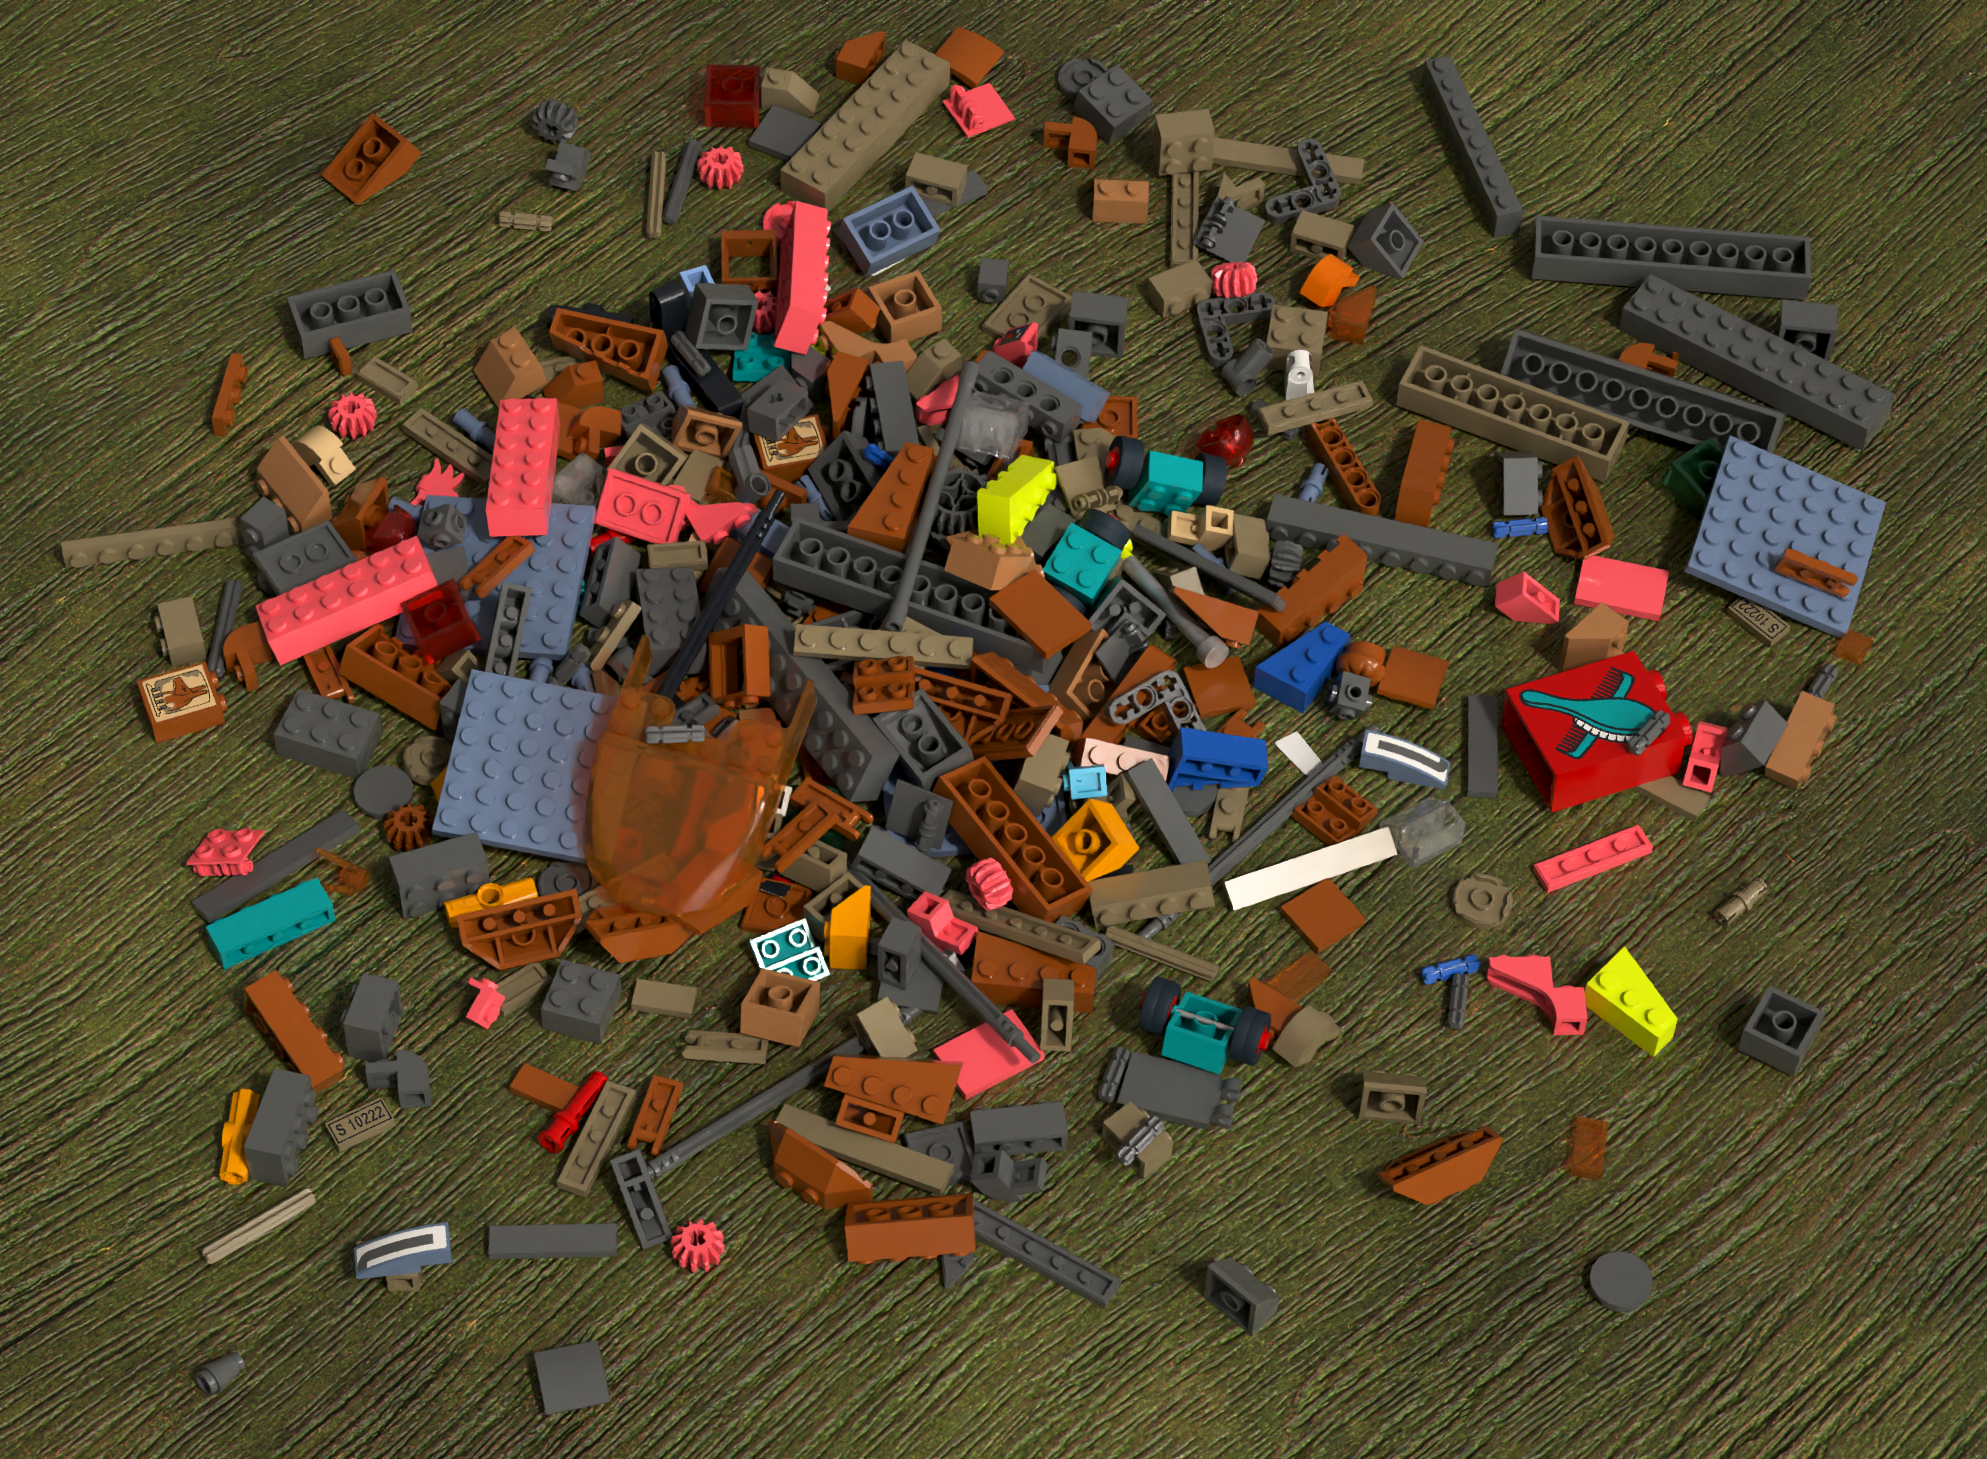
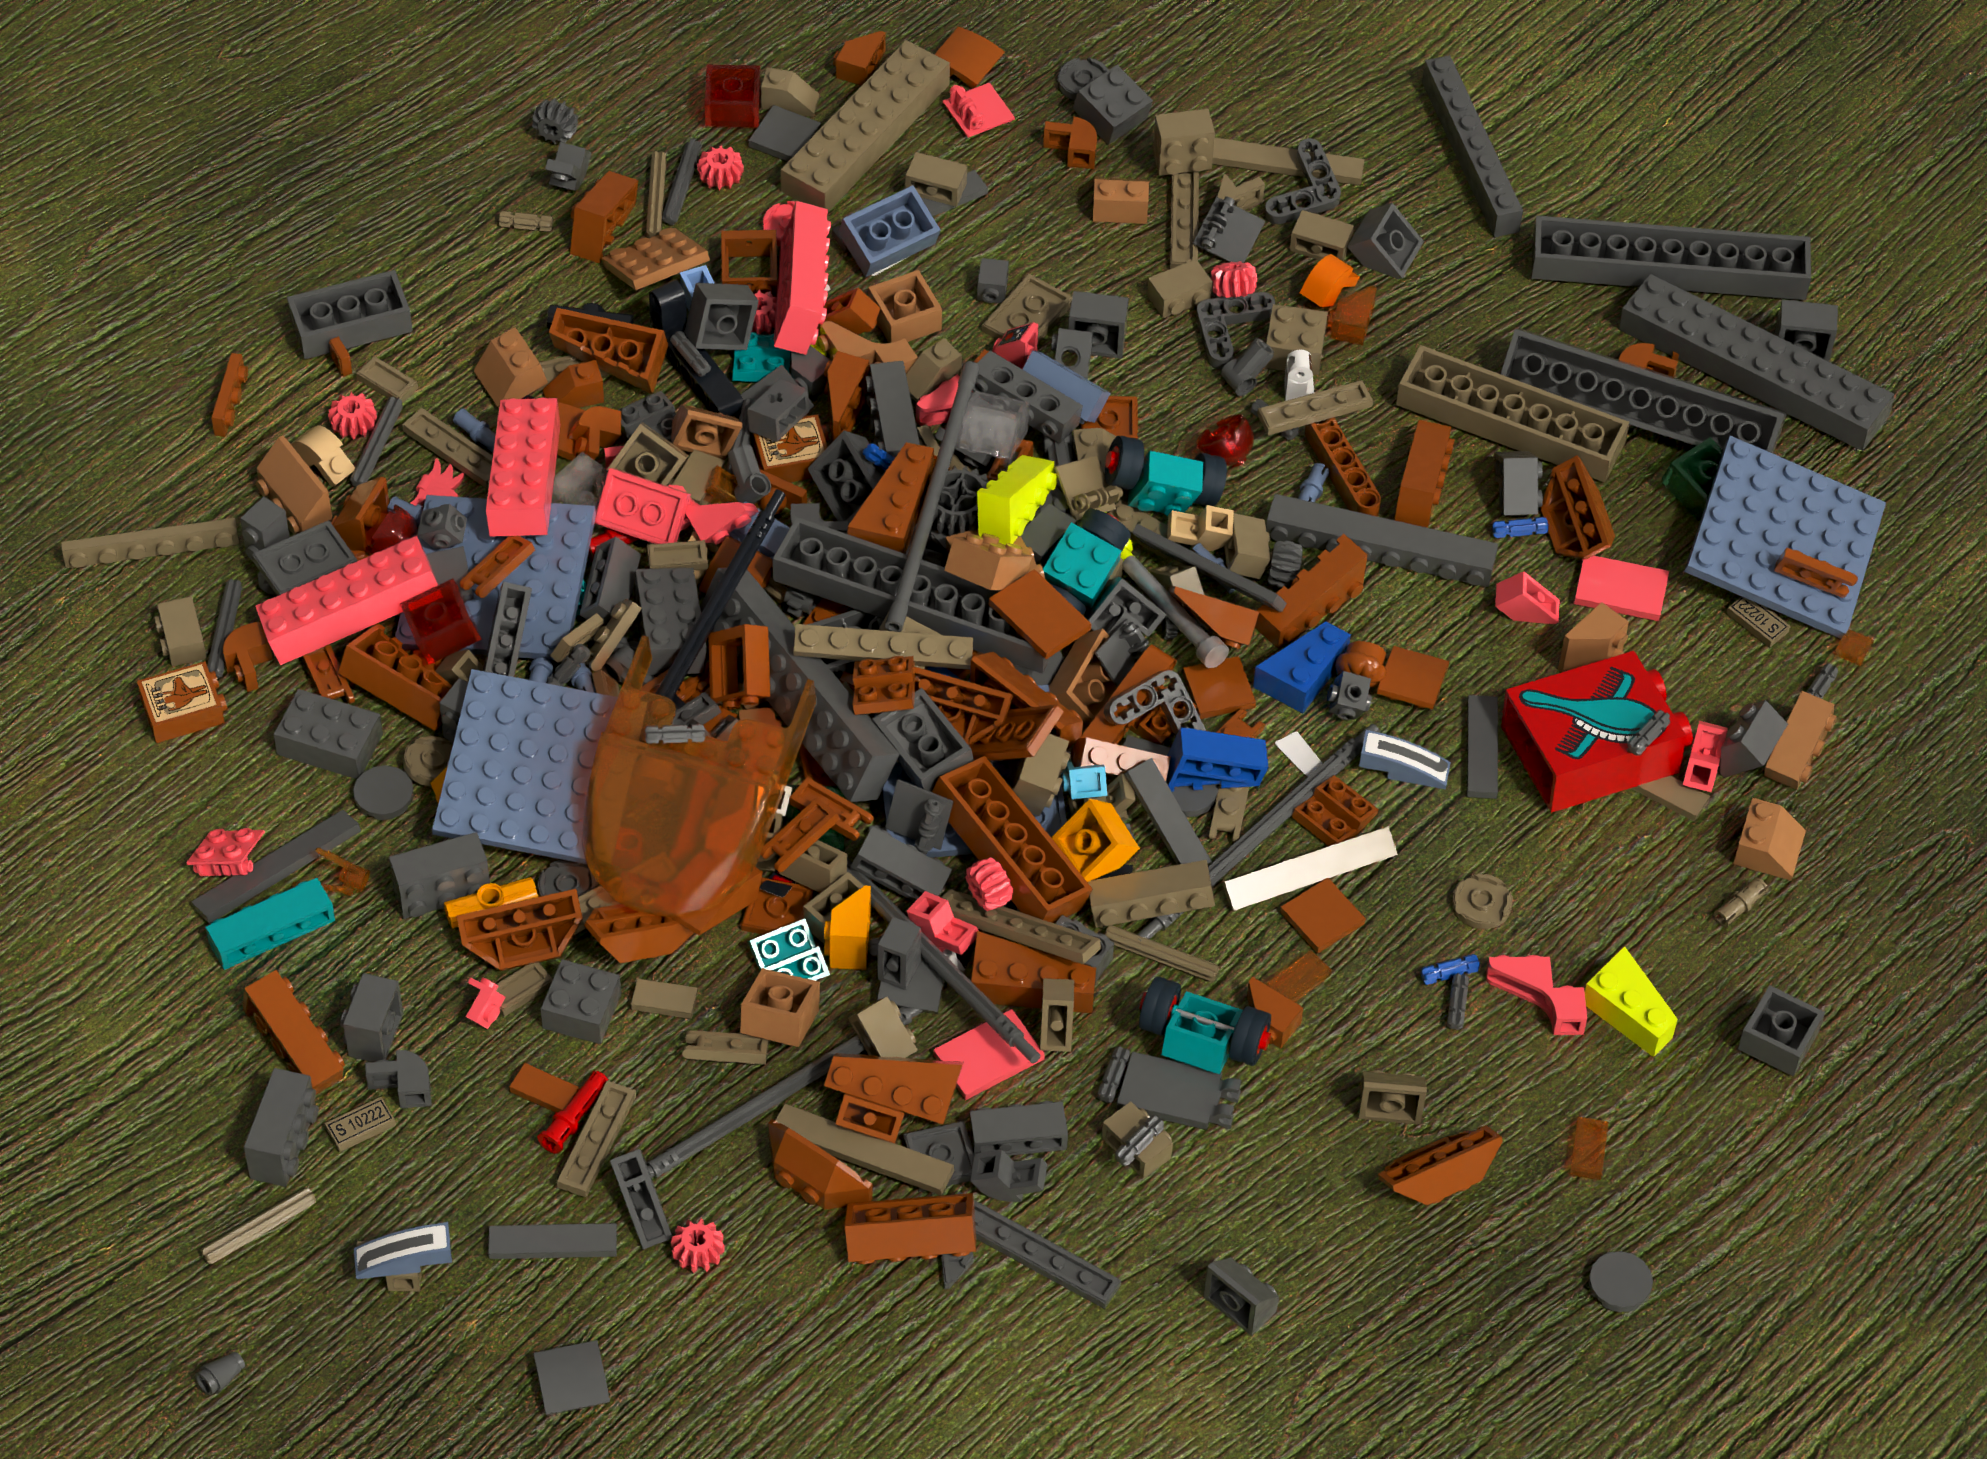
(235, 1133): light orange piece -> none
(371, 160): dark orange slope -> none
(376, 441): none -> dark grey axle
(409, 827): dark orange gear -> none
(578, 636): none -> dark tan tile
(599, 214): none -> dark orange wedge
(655, 258): none -> medium nougat plate
(656, 1113): dark orange hinge -> none
(677, 388): sand blue pin -> none
(815, 496): sand blue pin -> none
(860, 416): dark grey tile -> none
(1304, 1035): dark tan brick -> none
(1425, 830): clear slope -> none
(1592, 858): coral tile -> none
(1770, 840): none -> medium nougat slope

